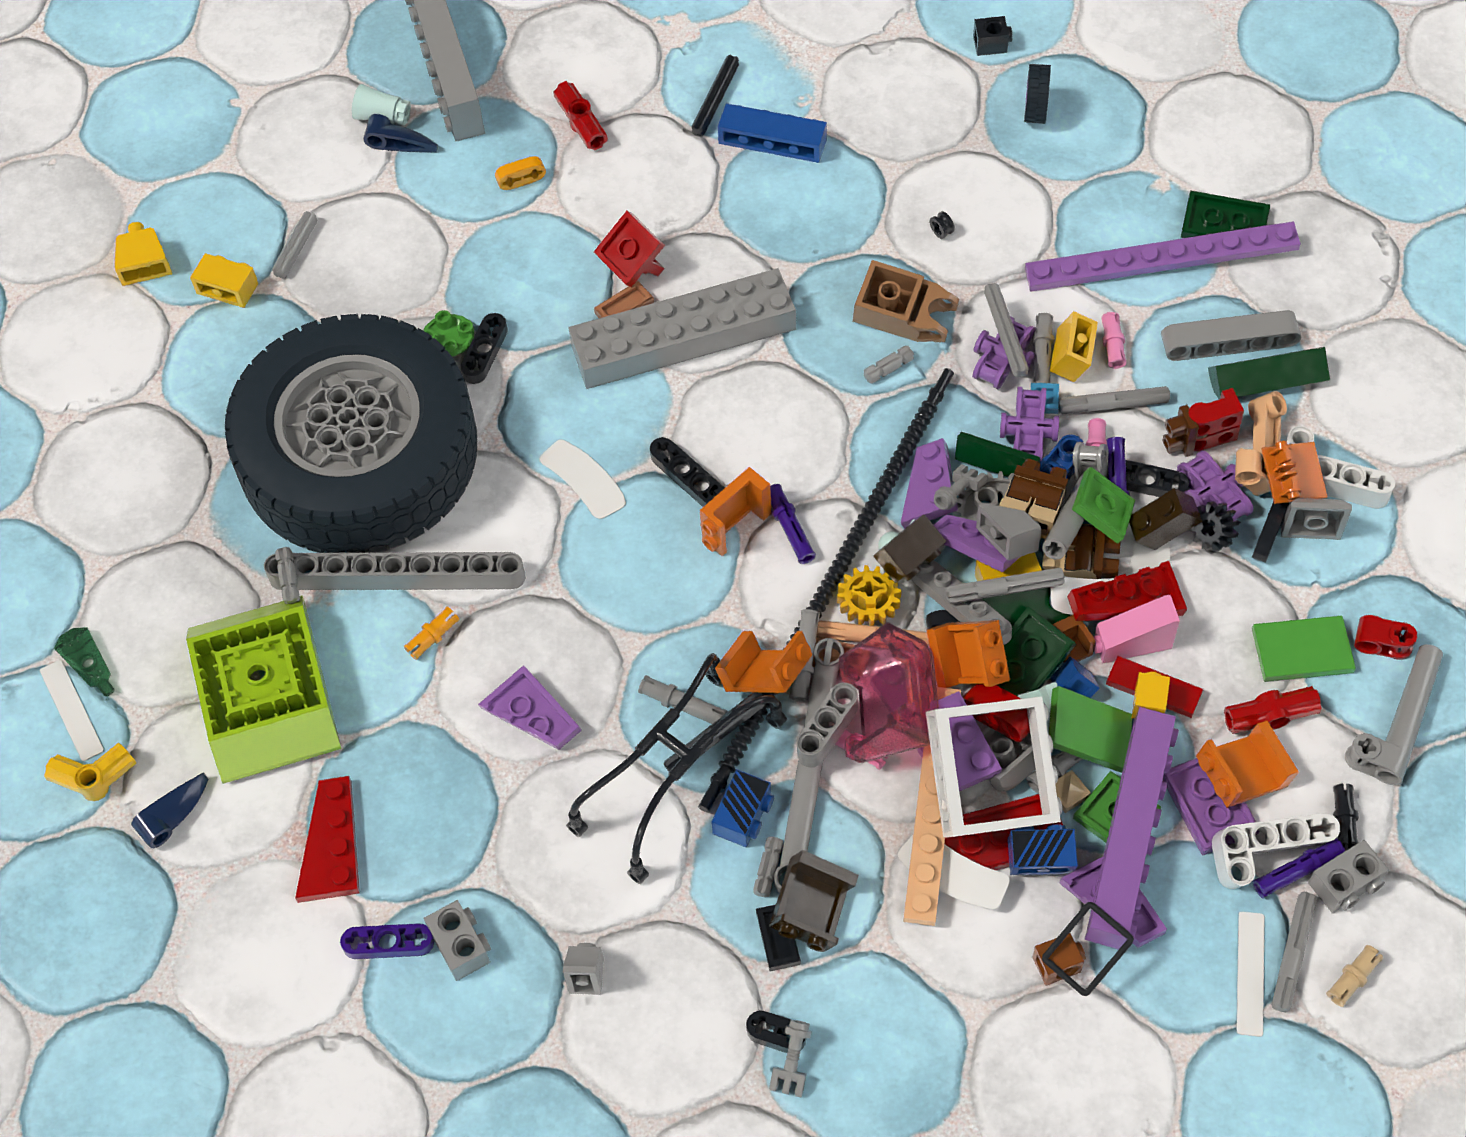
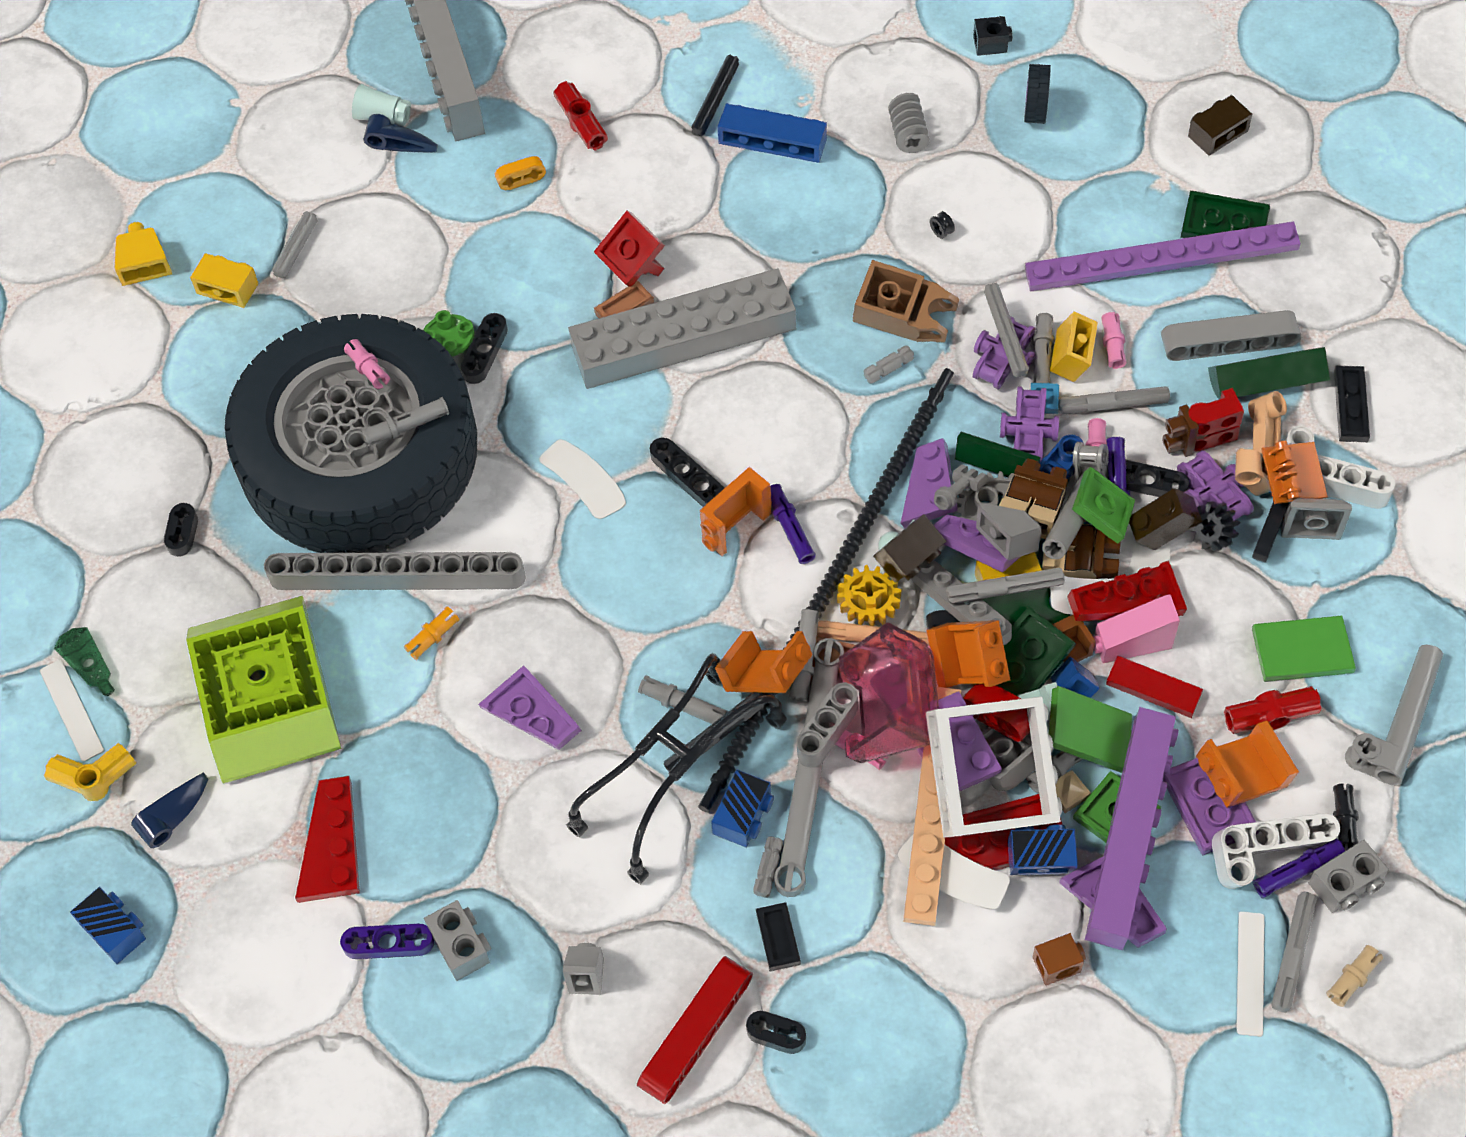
(108, 925): none -> brick
(175, 528): none -> black beam
(287, 575): light grey axle -> none
(366, 364): none -> bright pink pin
(394, 426): none -> light grey pin
(694, 1030): none -> red beam
(798, 1031): light grey hinge -> none
(812, 900): panel -> none
(908, 123): none -> light grey piece
(1045, 958): black piece -> none
(1151, 692): yellow brick -> none
(1219, 124): none -> dark brown brick
(1351, 404): none -> black tile
(1382, 637): red piece -> none

